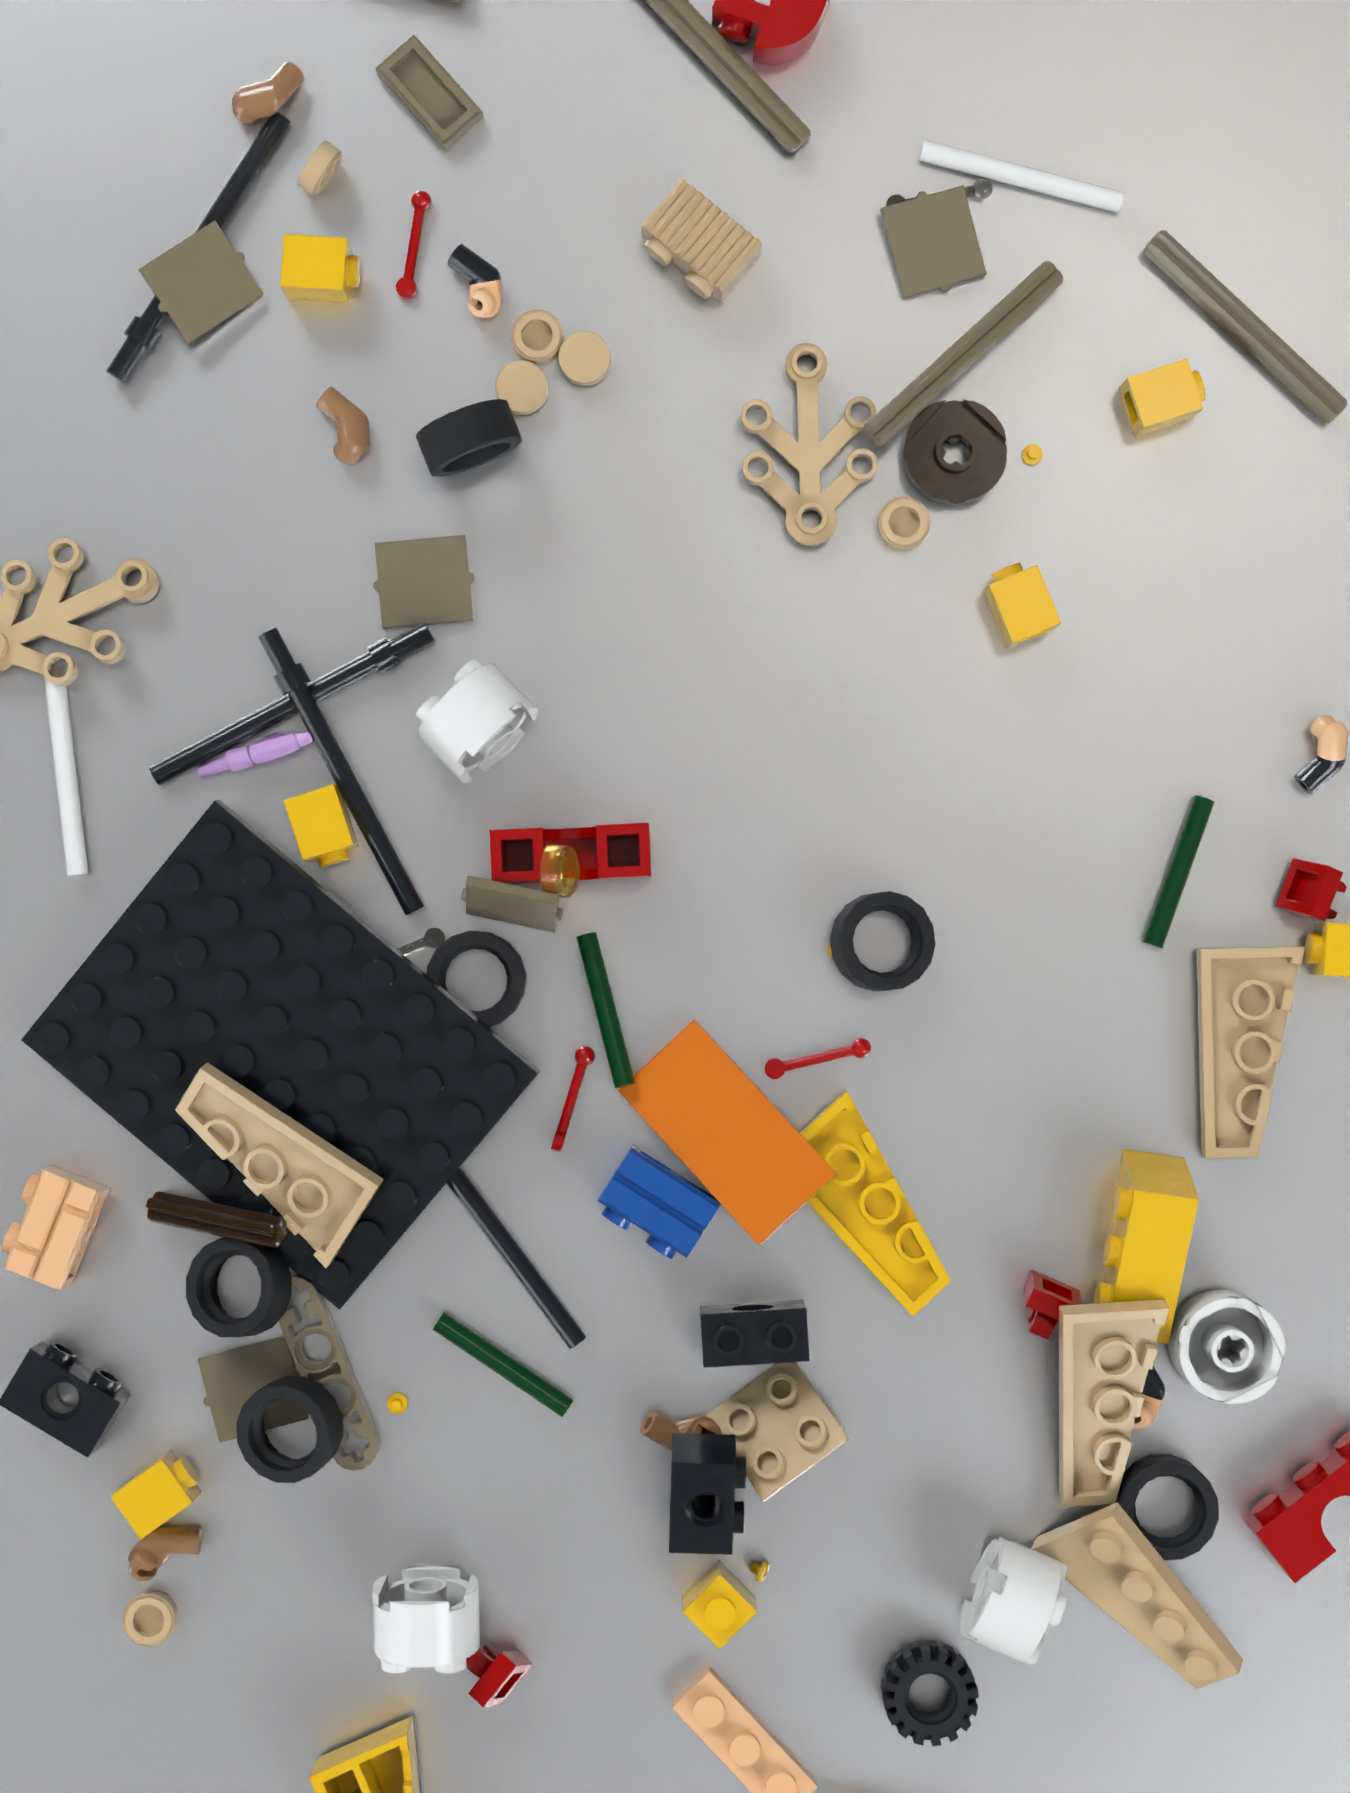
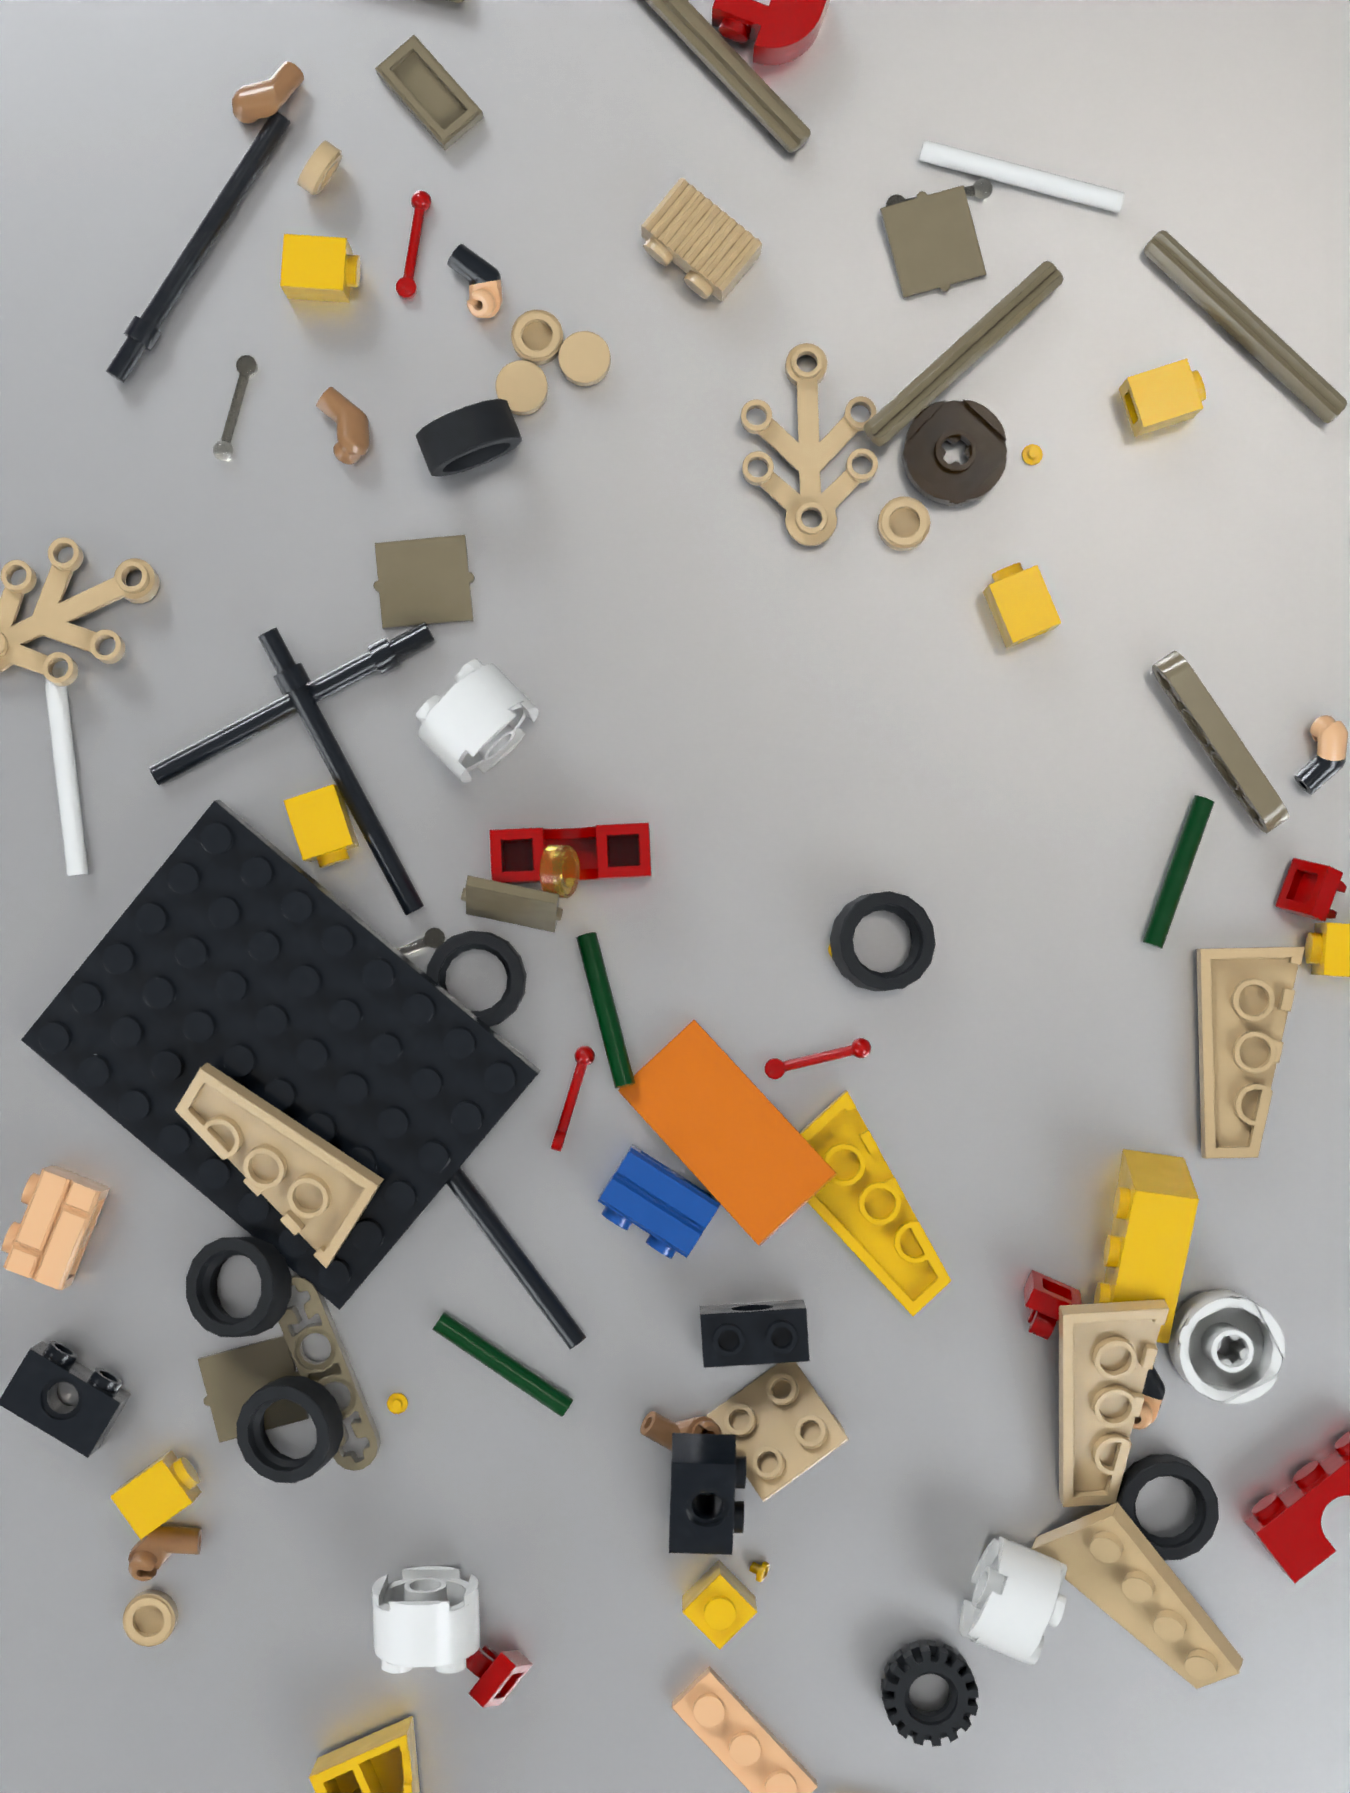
(201, 282): dark tan piece -> none
(217, 1219): dark brown axle -> none
(247, 368): none -> clear smoke hinge
(258, 752): lavender hand -> none
(1220, 741): none -> dark tan beam

